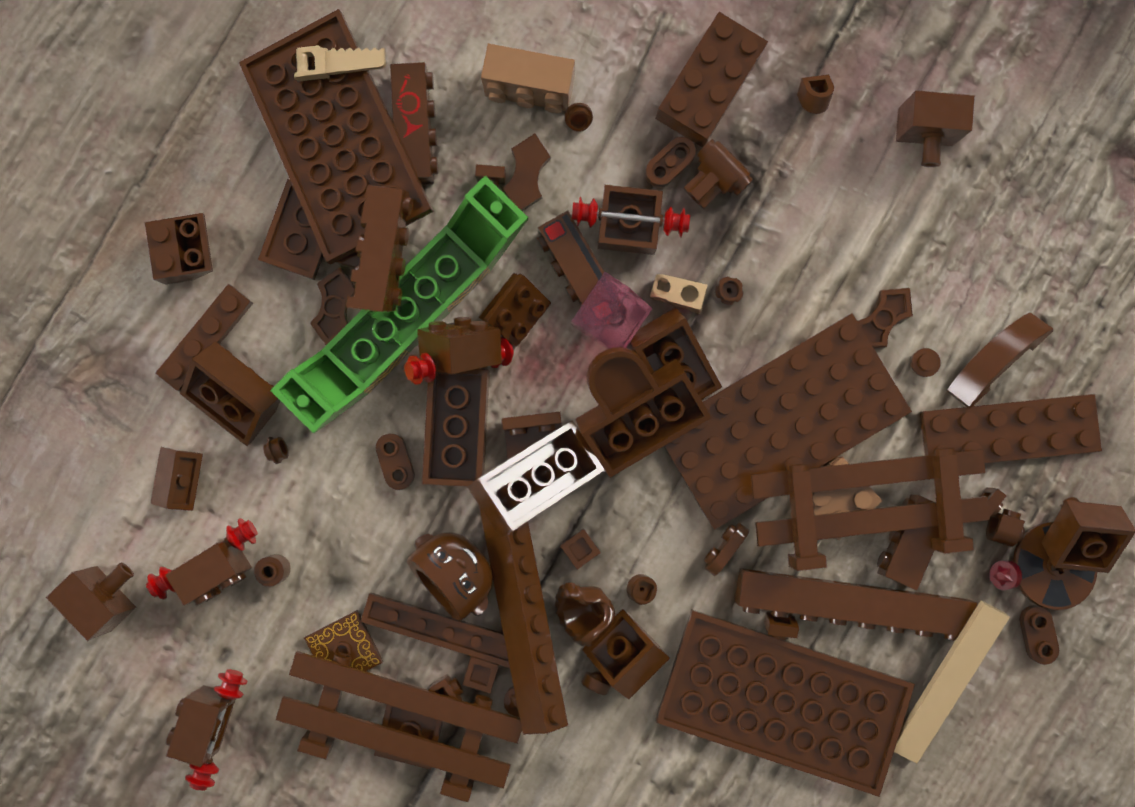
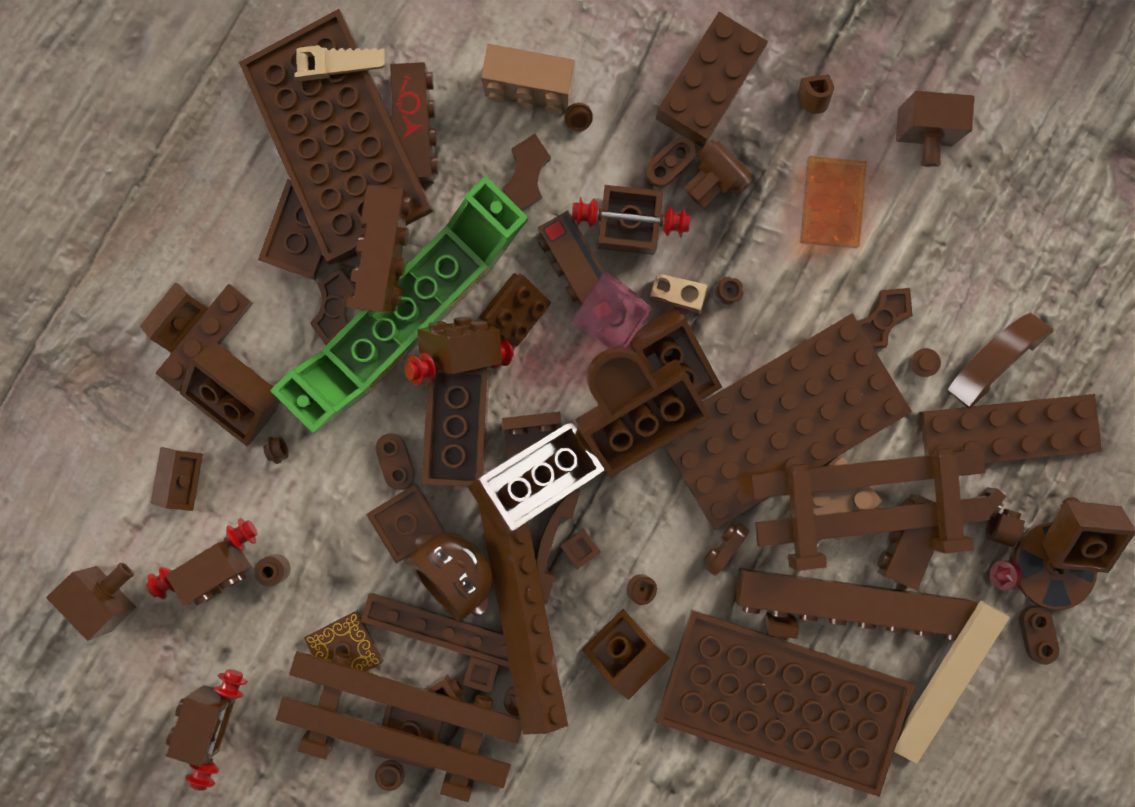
(173, 318): none -> reddish brown panel
(179, 248): reddish brown slope -> none
(390, 775): none -> reddish brown plate
(403, 521): none -> reddish brown plate
(496, 174): reddish brown plate -> none
(565, 509): none -> reddish brown slope
(583, 612): reddish brown hair -> none
(596, 683): reddish brown tile -> none
(833, 202): none -> clear orange plate

